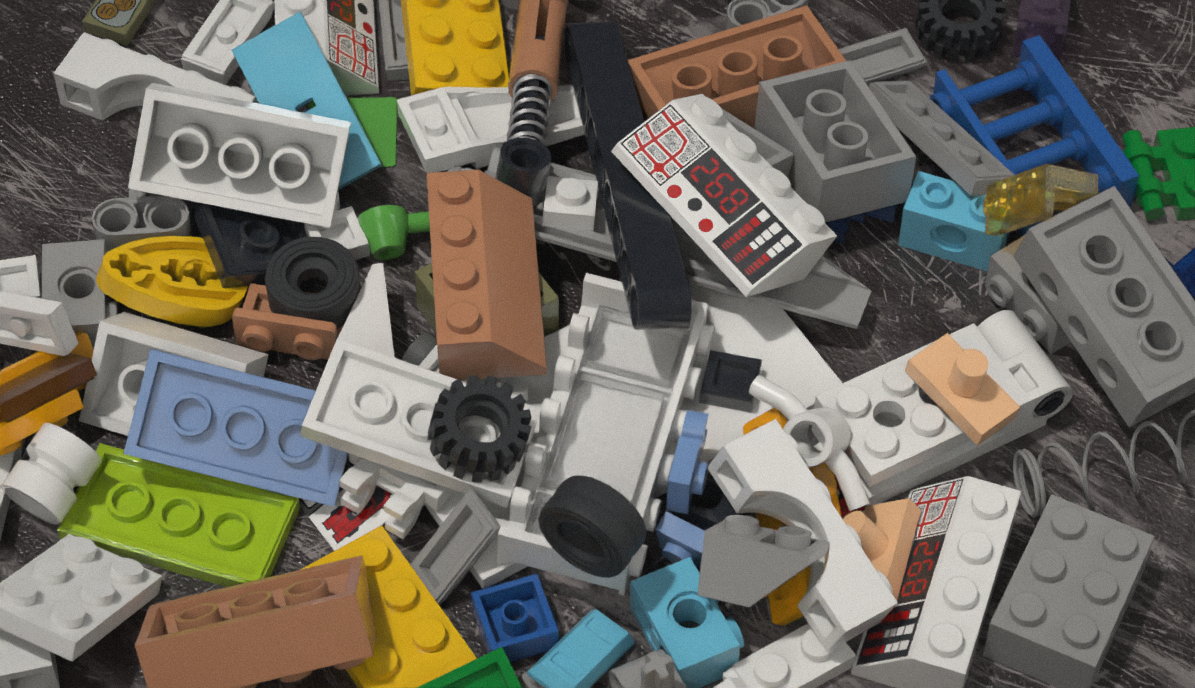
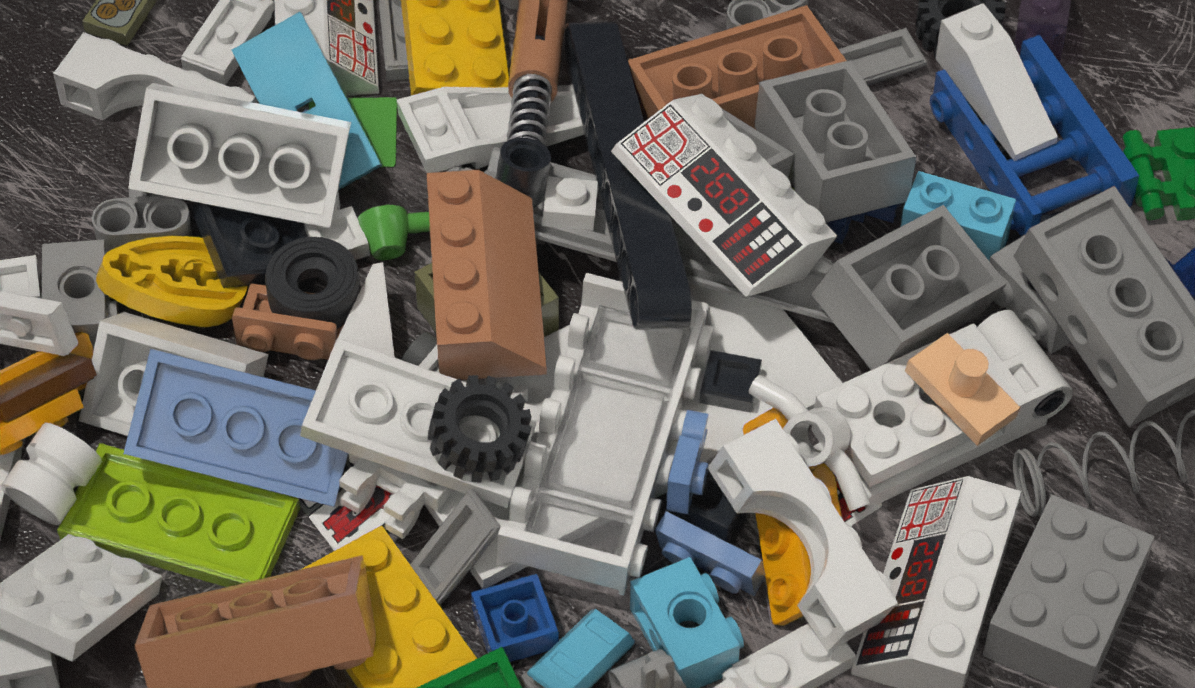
(592, 526): black tyre -> none
(751, 561): light grey slope -> none
(887, 536): light nougat tile -> none
(908, 288): none -> light grey brick
(939, 136): light grey tile -> none
(994, 80): none -> white slope
(1034, 196): clear yellow bracket -> none

